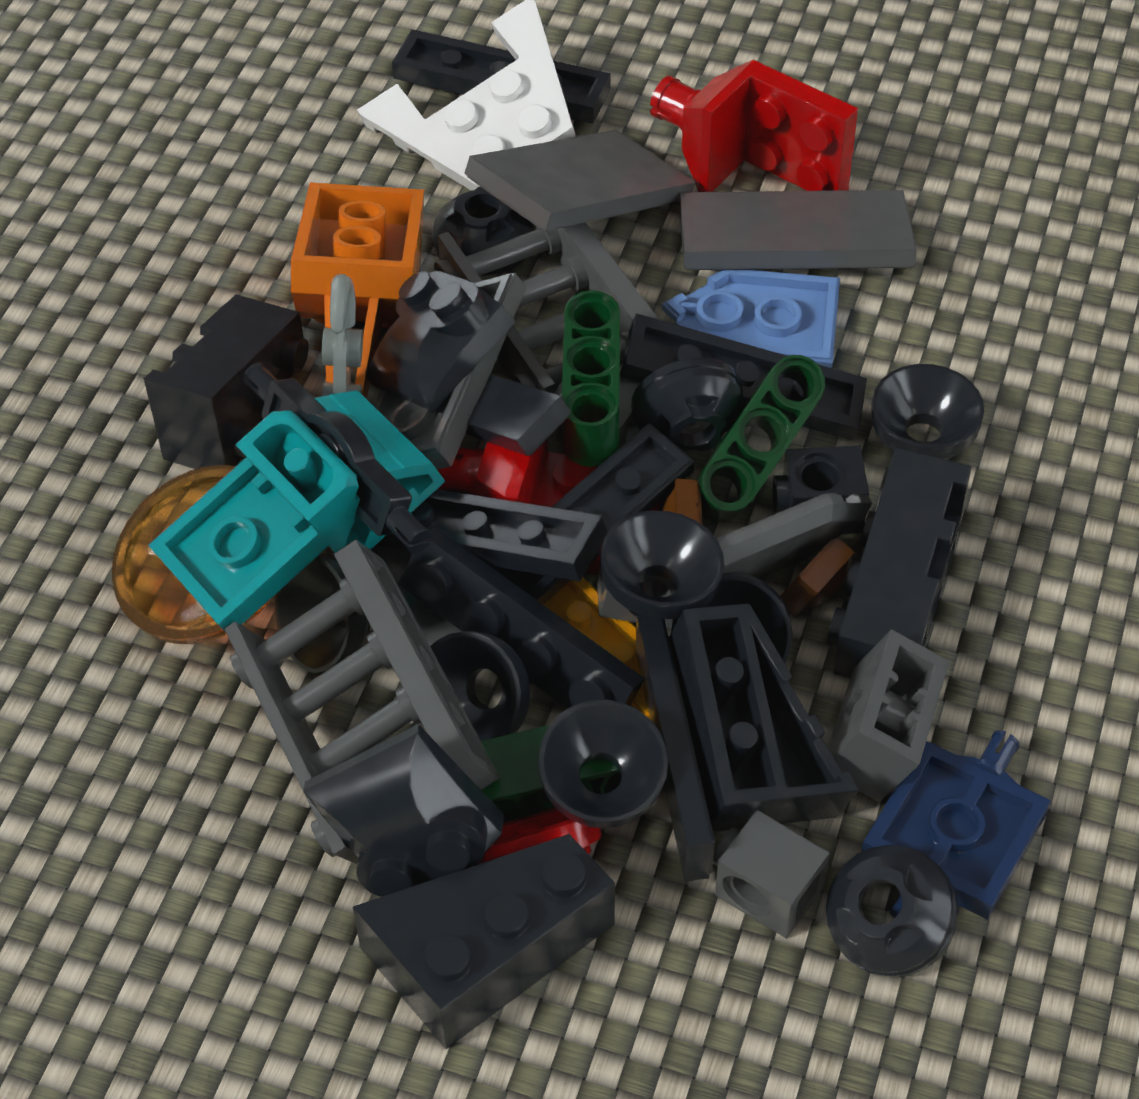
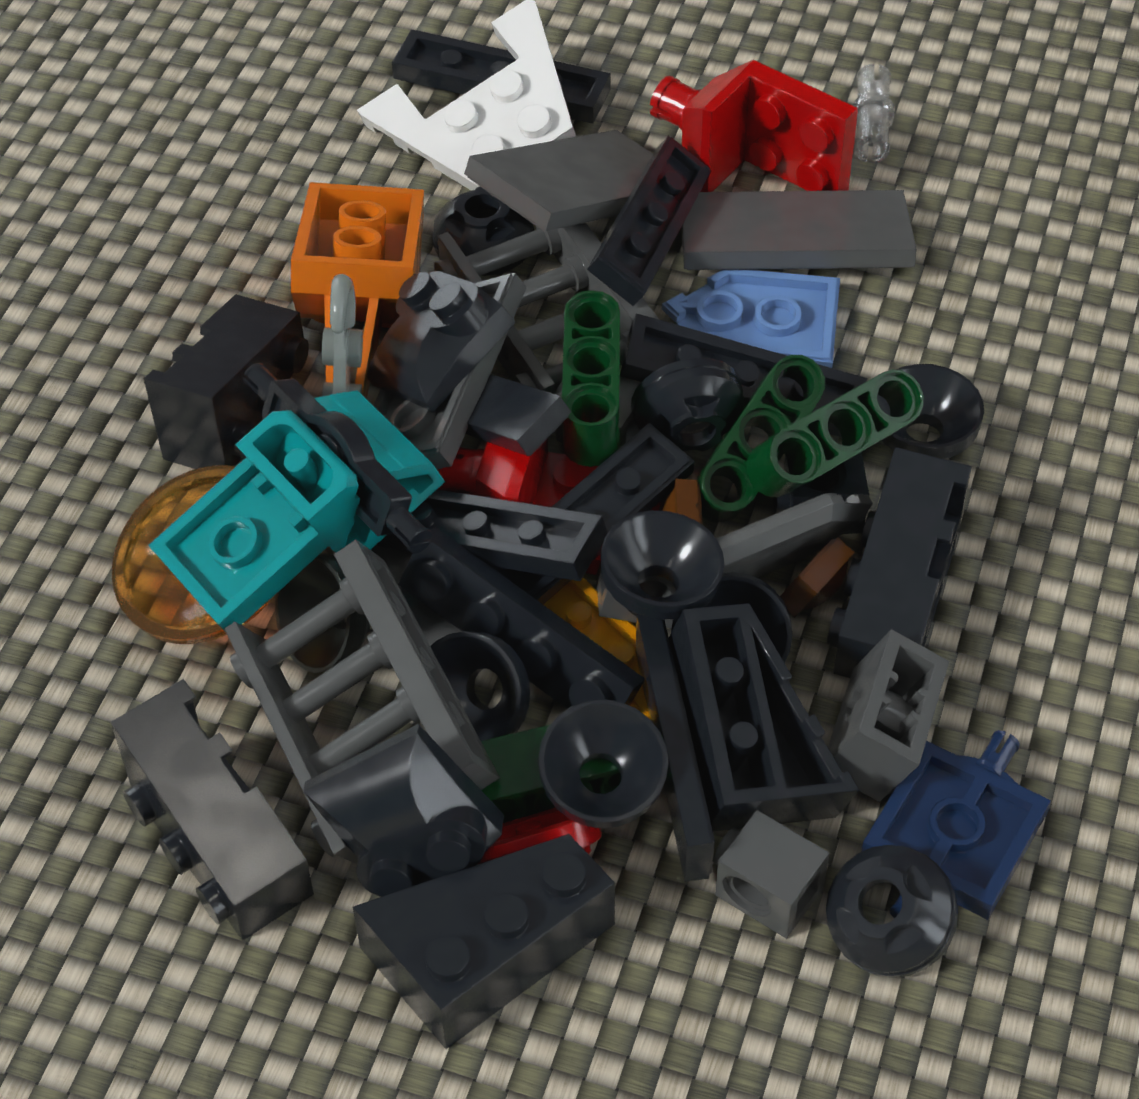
(209, 814): none -> black wedge
(649, 221): none -> black tile
(857, 419): none -> dark green beam
(874, 113): none -> clear pin

